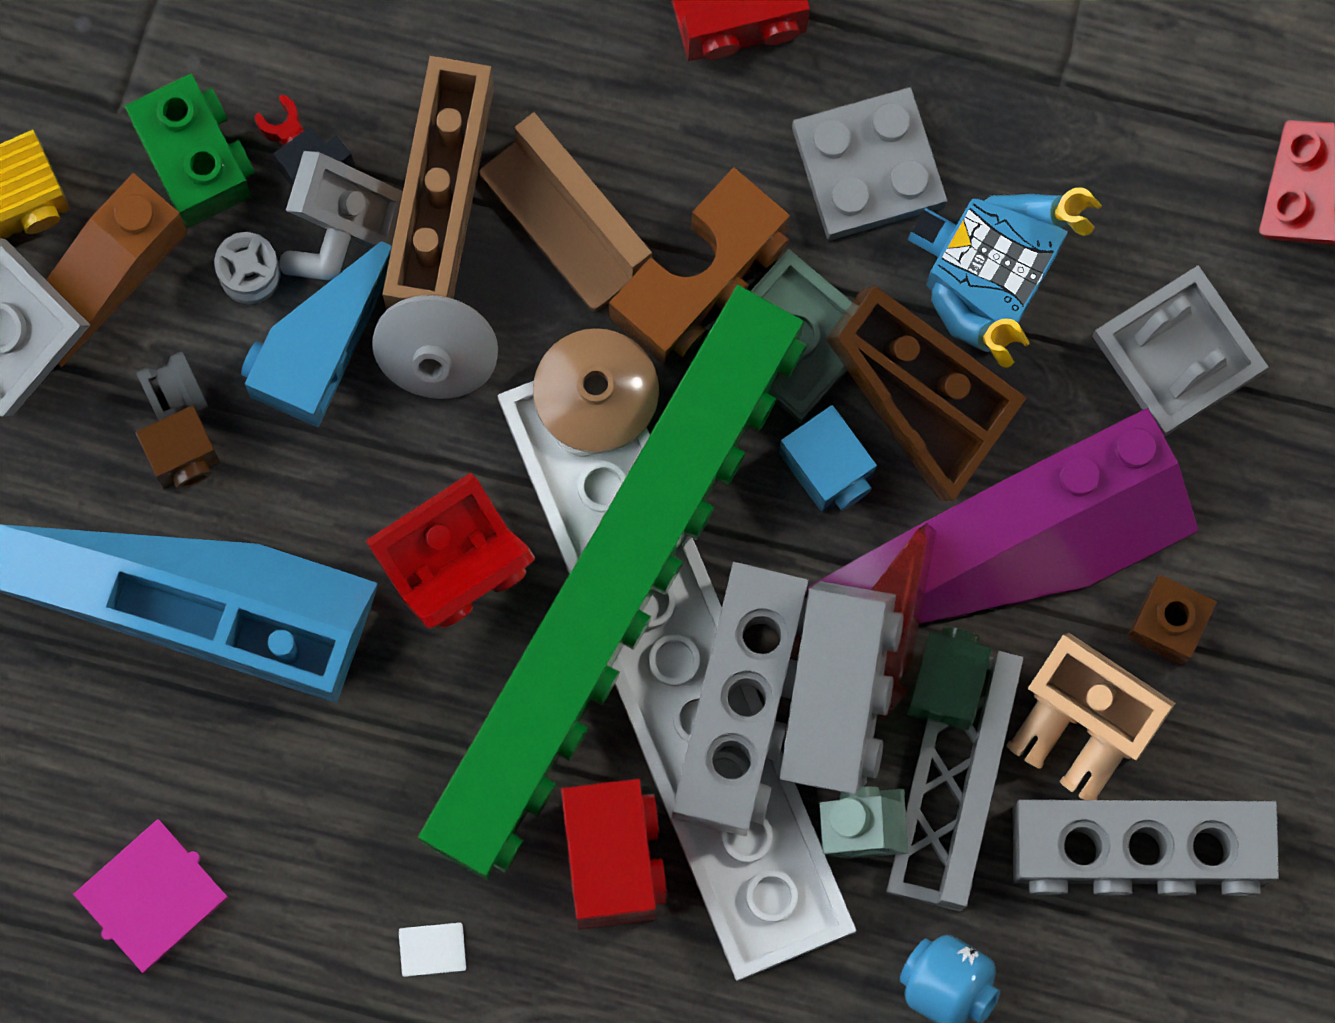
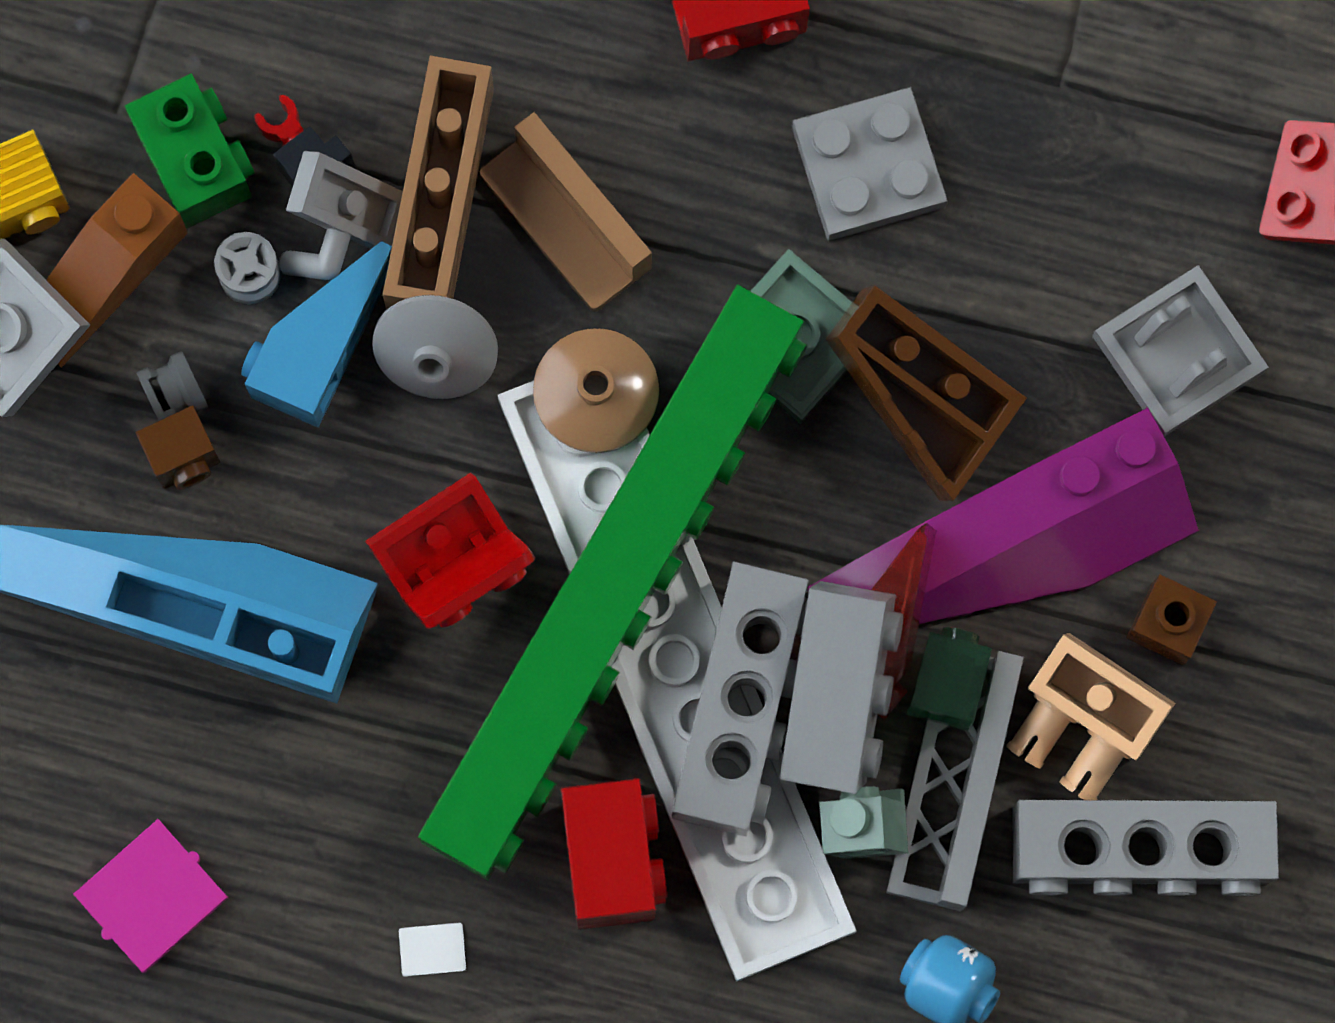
(669, 310): dark orange arch -> none
(828, 461): dark azure brick -> none
(996, 262): torso -> none

